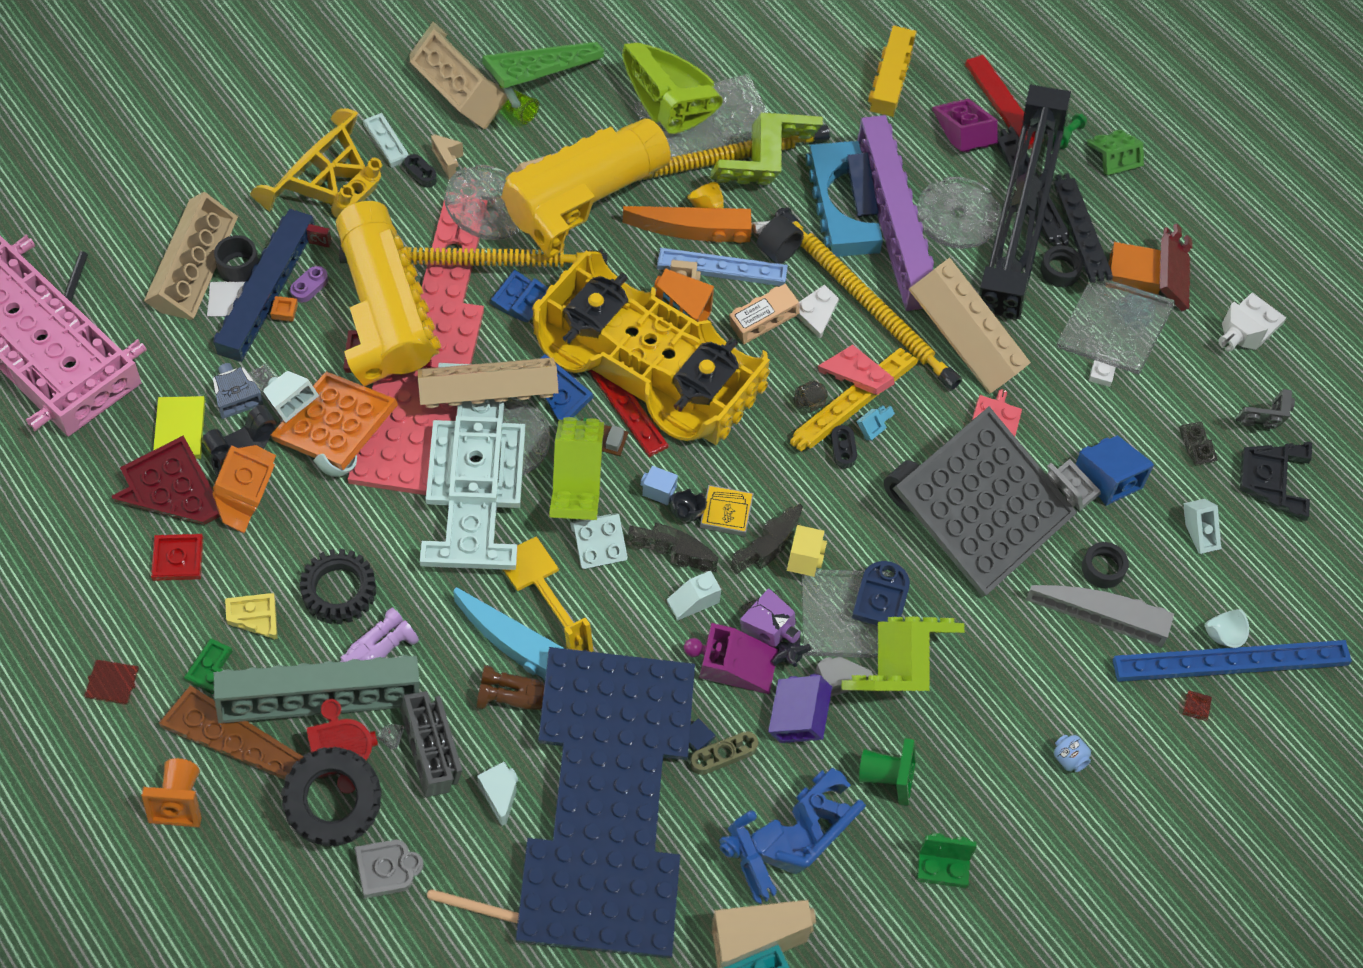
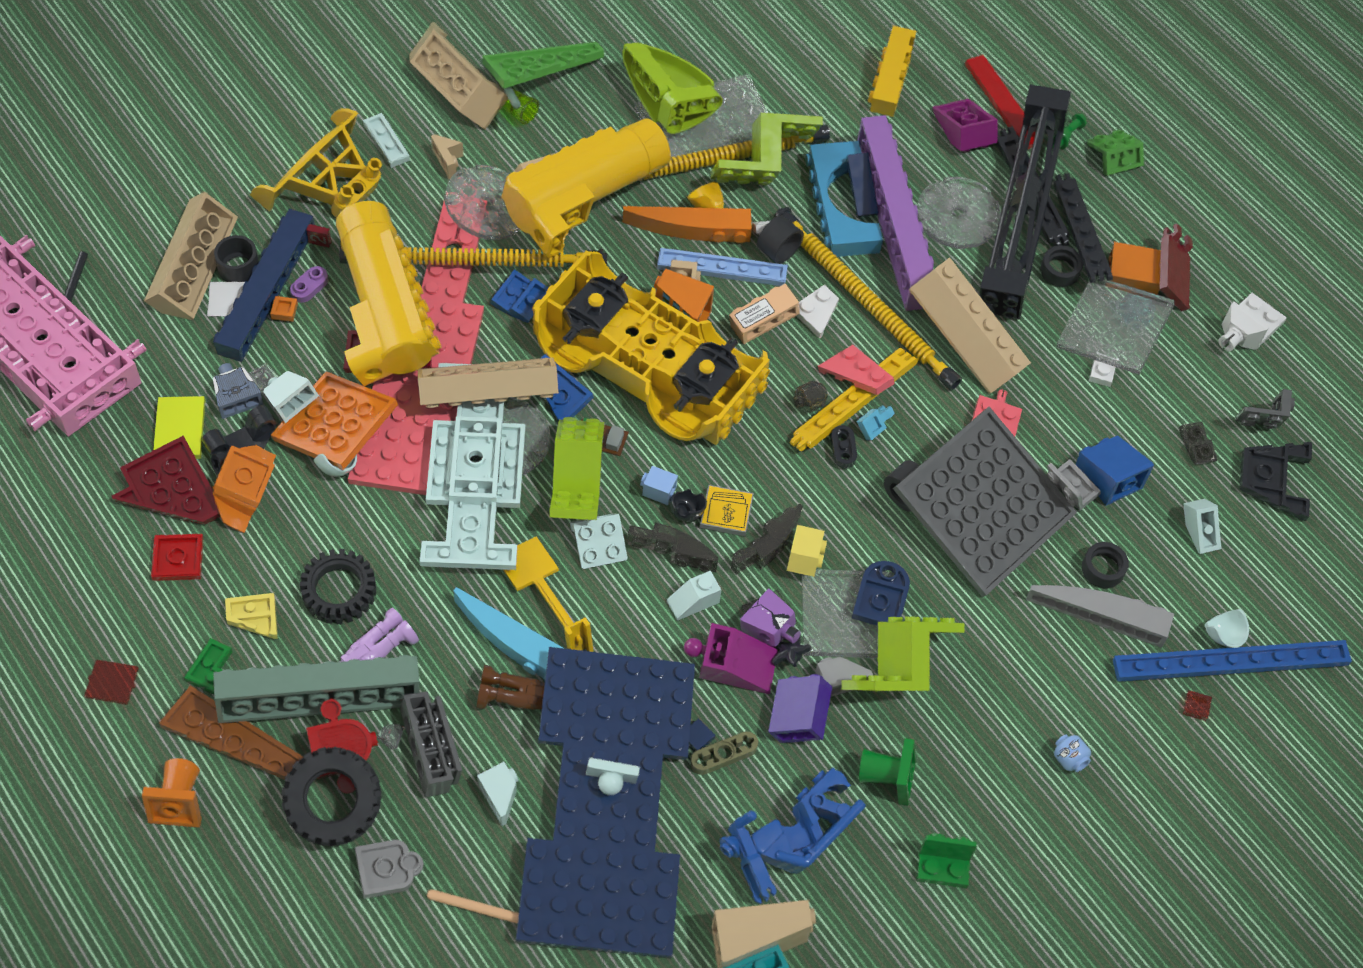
(423, 168): black beam -> none
(612, 774): none -> light aqua tile
(632, 415): red tile -> none

